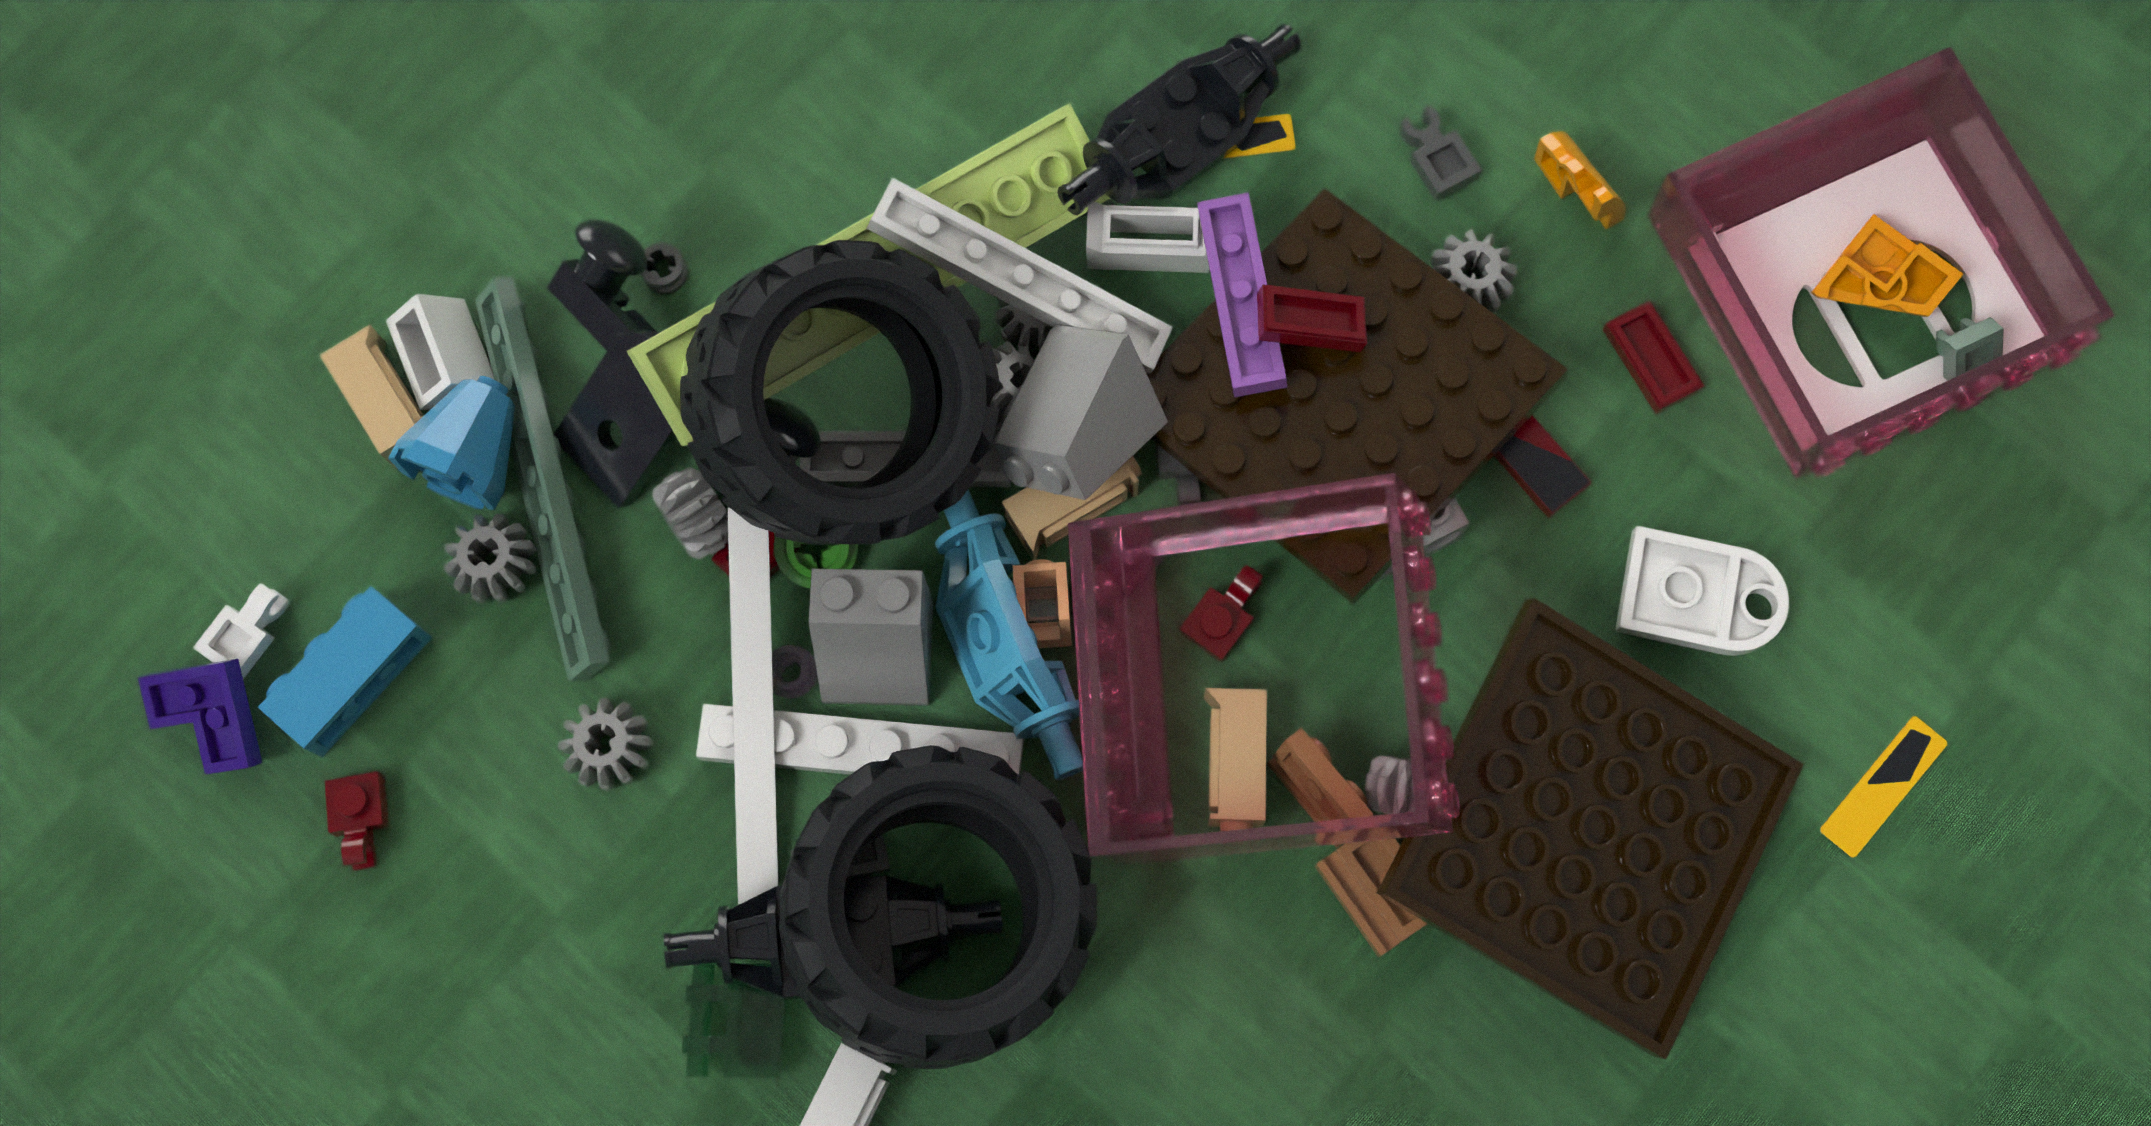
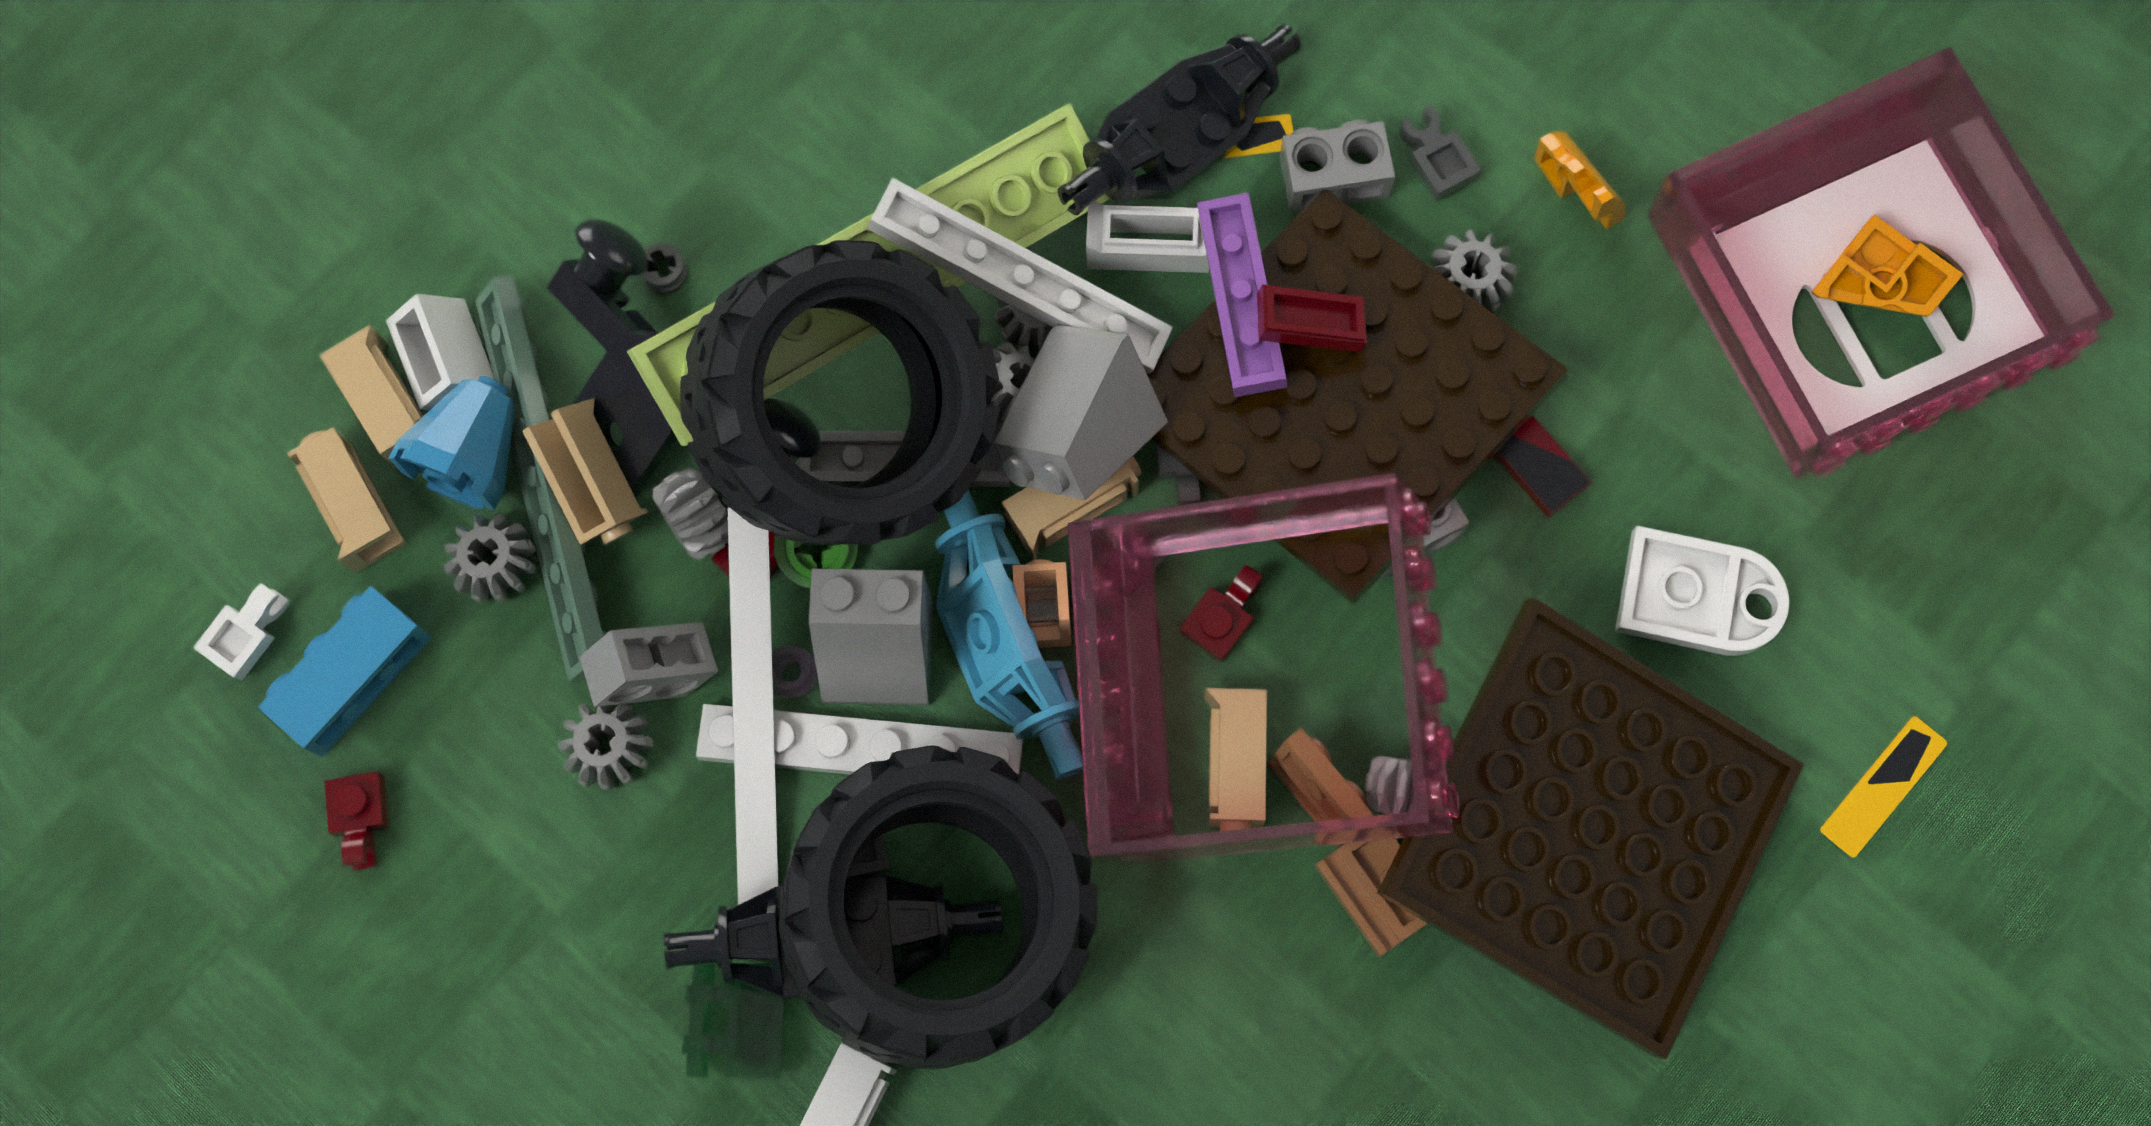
(215, 703): dark purple plate -> none
(346, 499): none -> tan window
(584, 474): none -> tan window
(648, 663): none -> light grey brick
(1339, 174): none -> light grey brick
(1653, 357): dark red tile -> none
(1970, 346): sand green tile -> none

